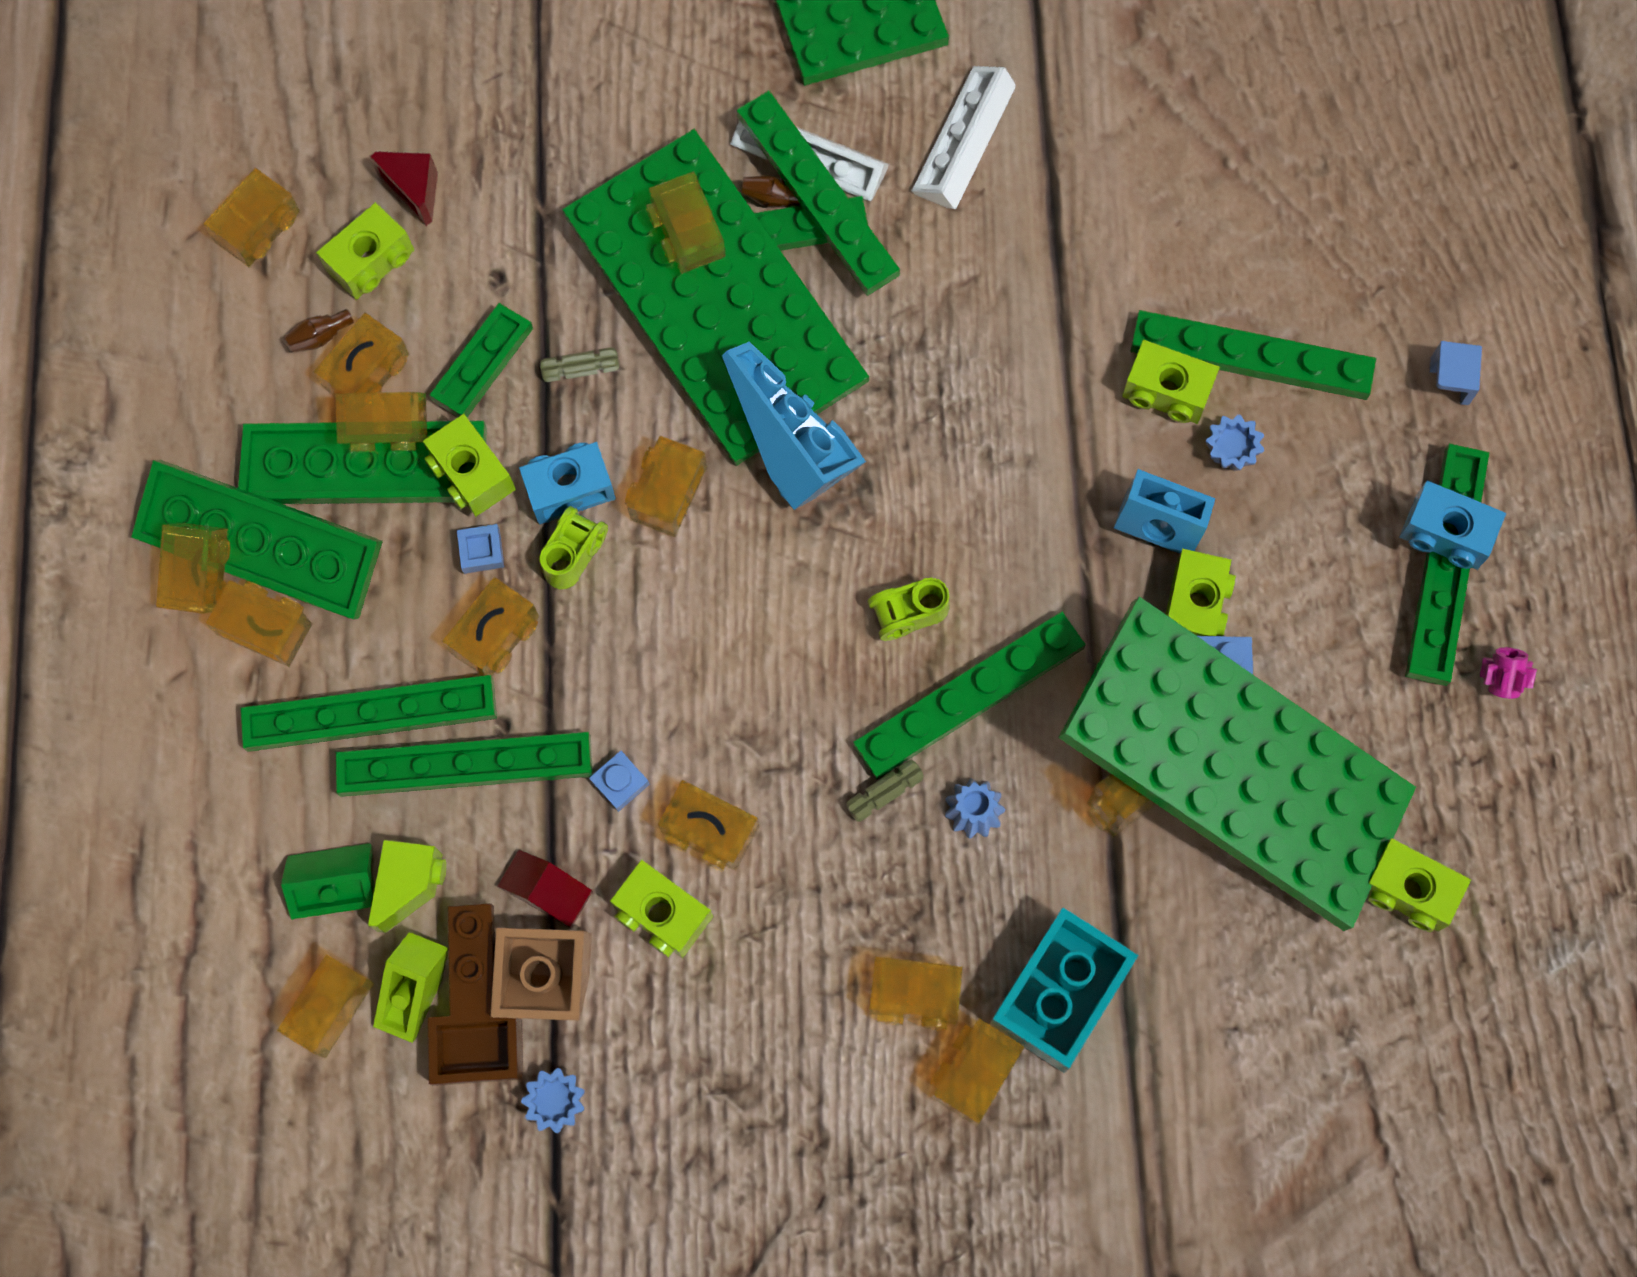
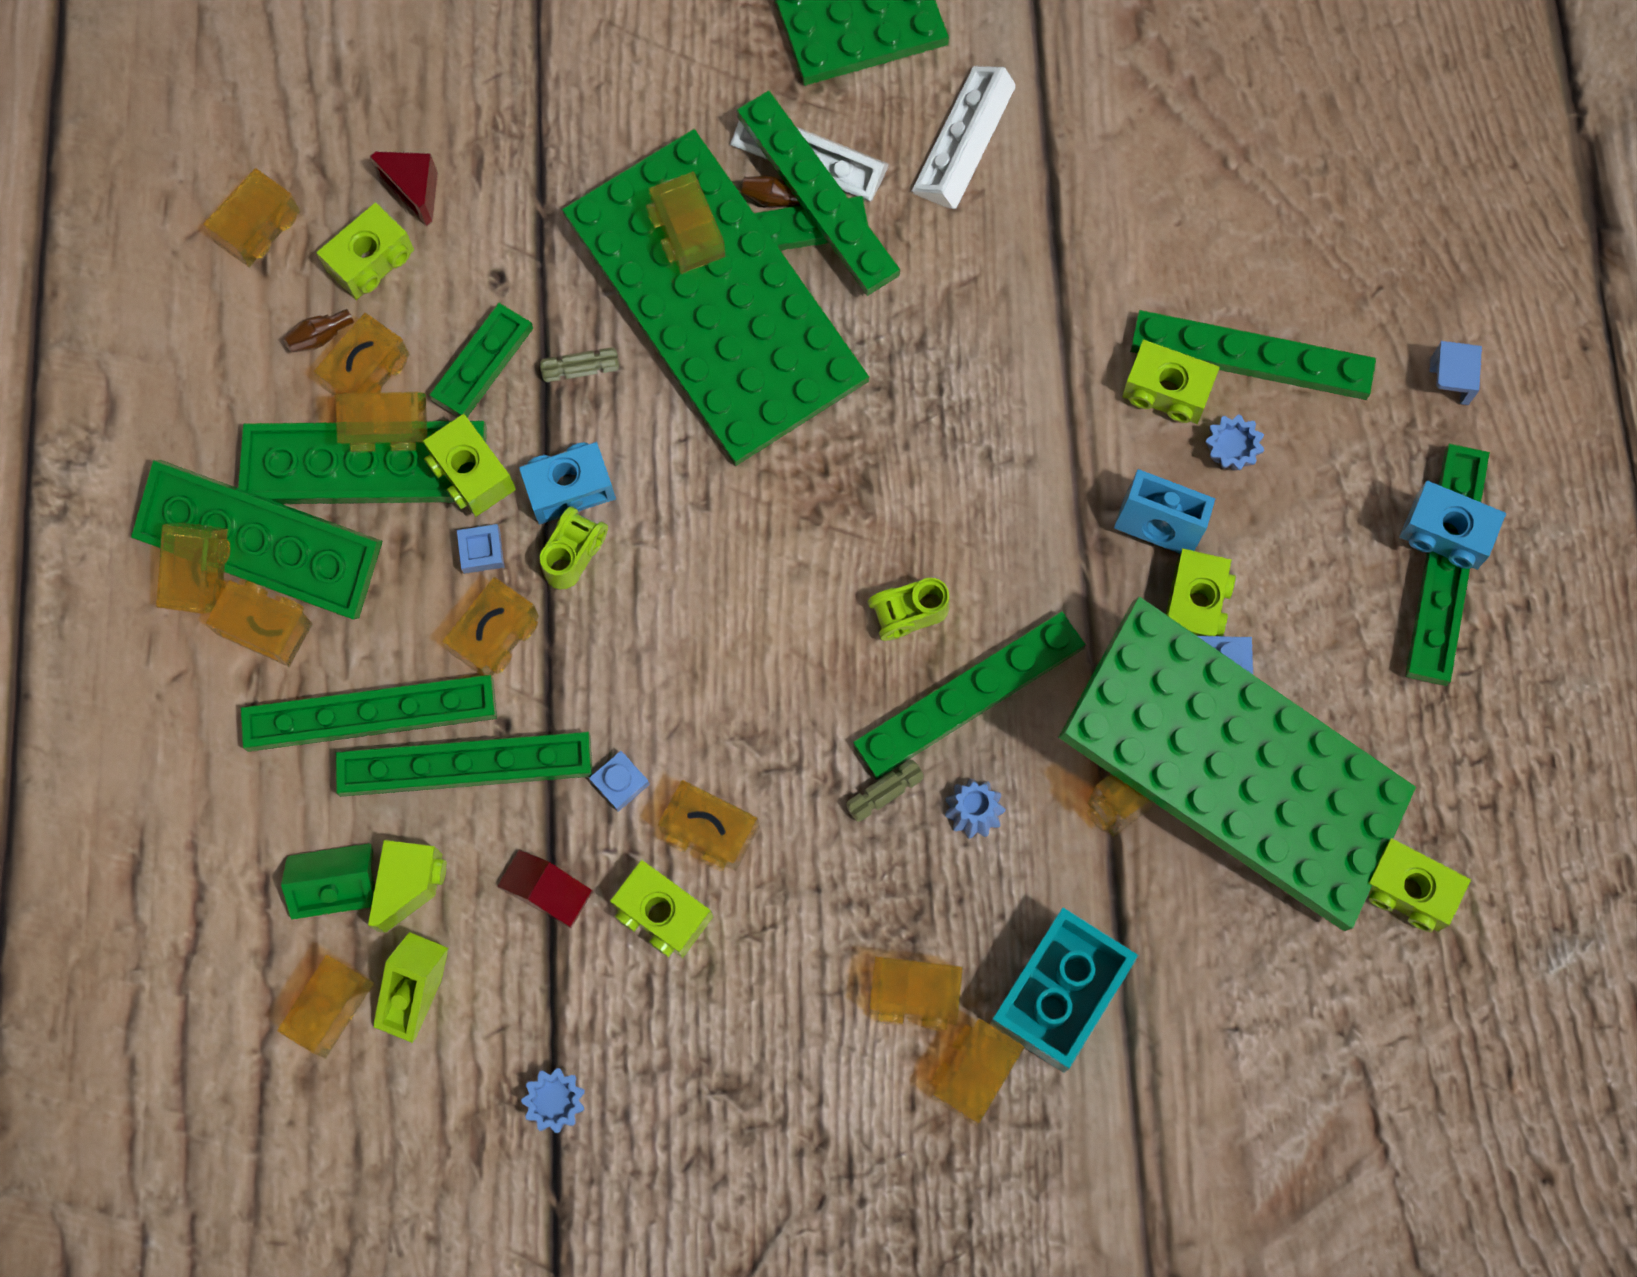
(470, 1042): reddish brown plate -> none
(540, 973): medium nougat slope -> none
(666, 485): clear yellow brick -> none
(794, 442): dark azure wedge -> none
(1508, 672): dark pink gear -> none

